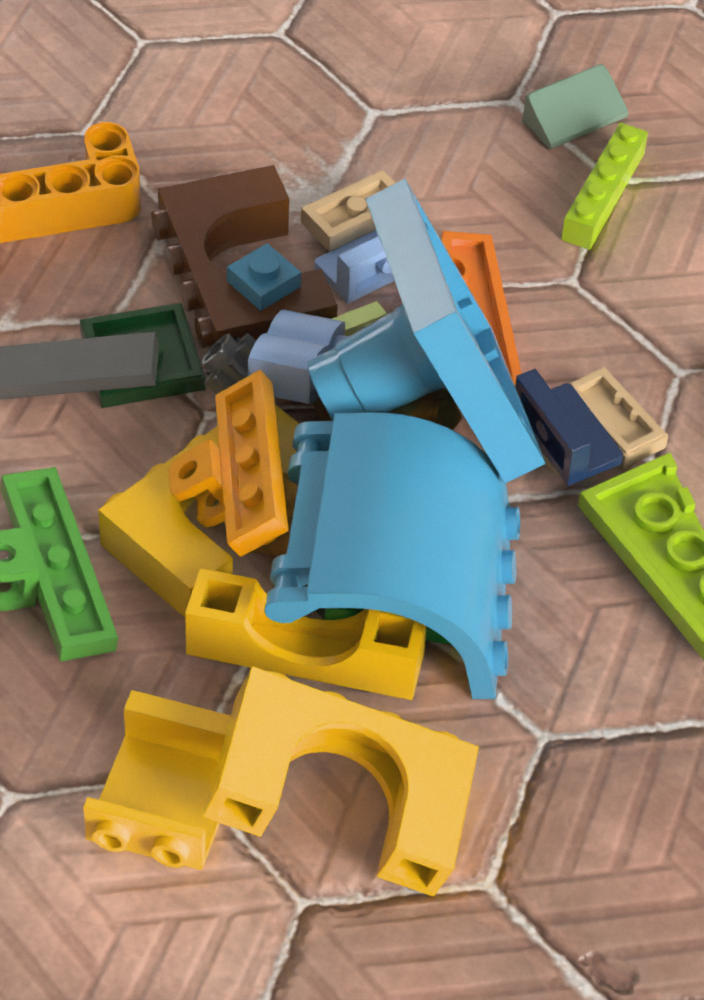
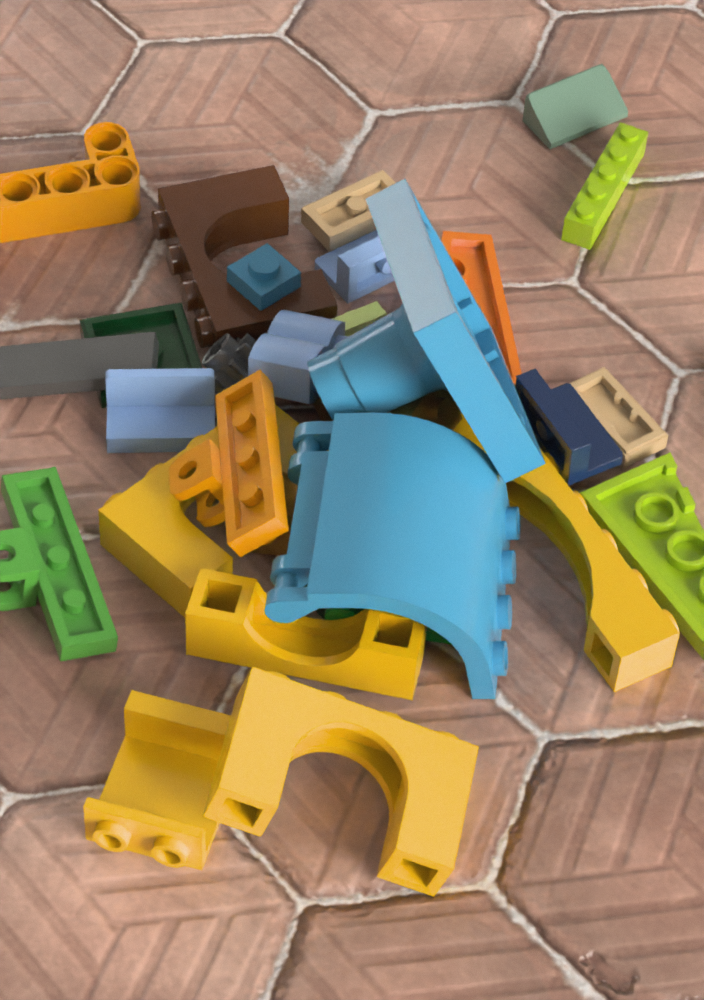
(158, 408): none -> light blue panel
(625, 625): none -> yellow arch

